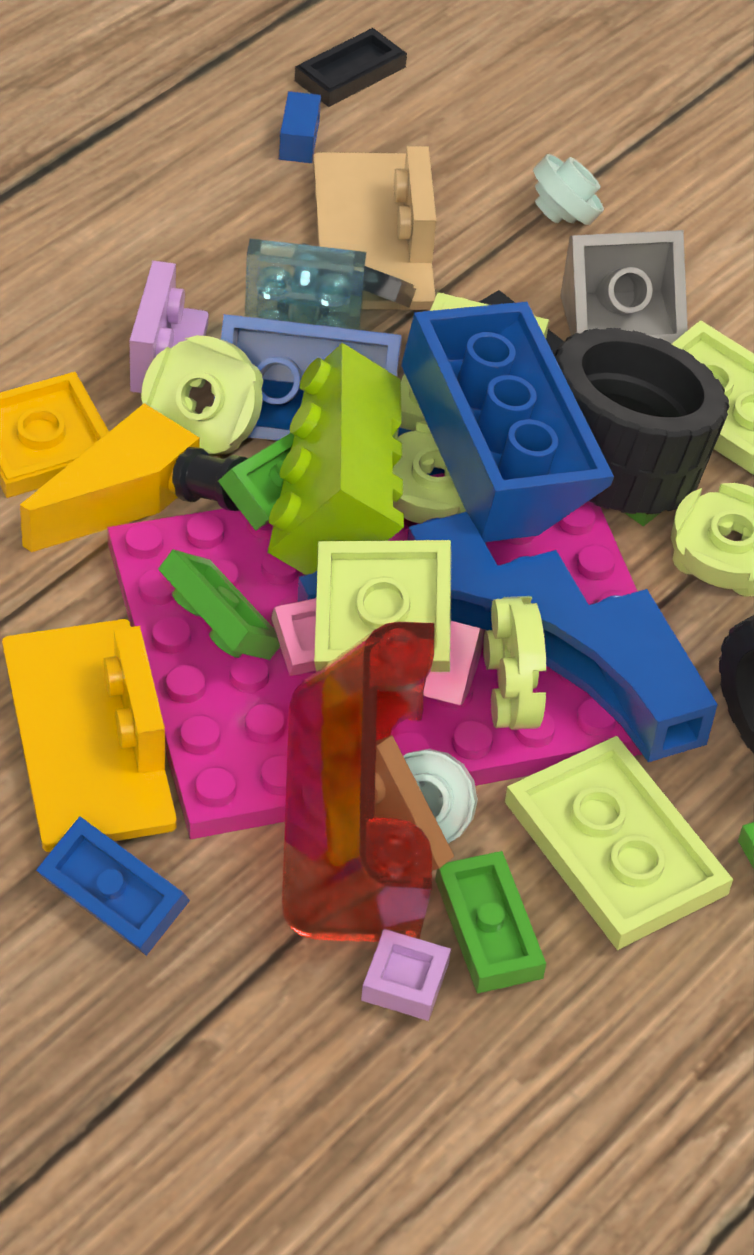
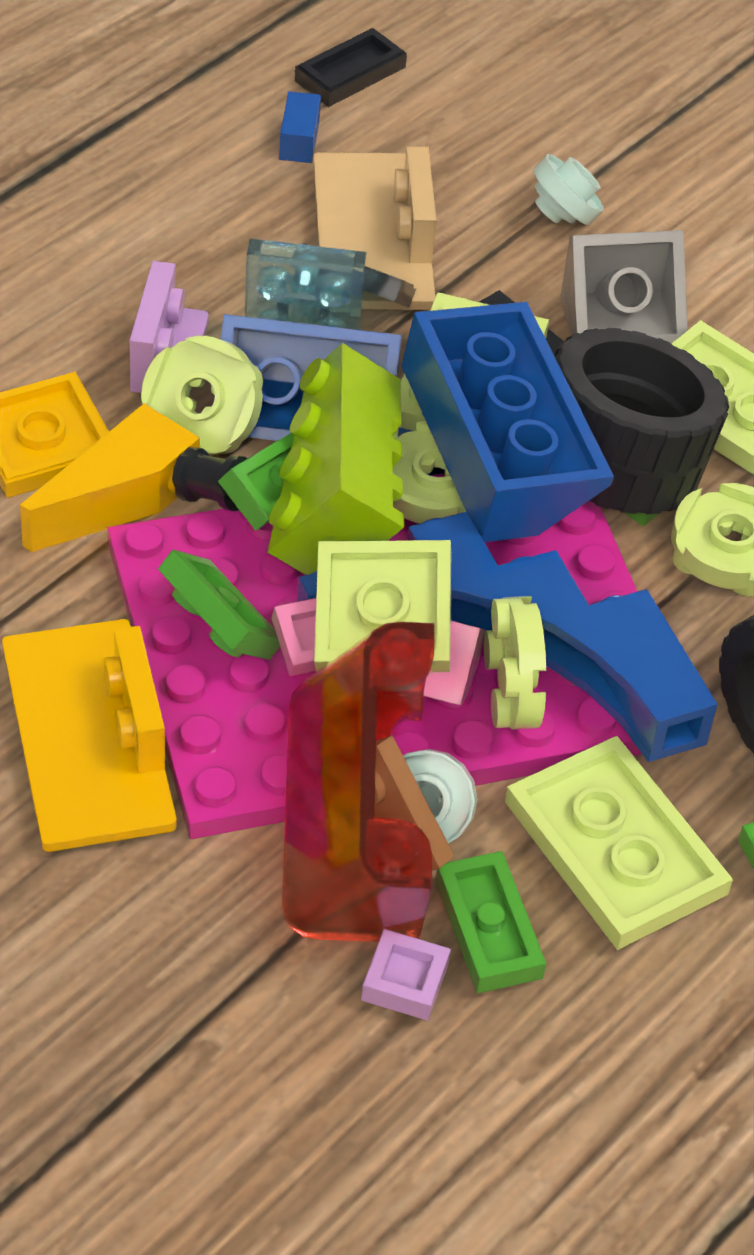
(113, 885): blue plate -> none

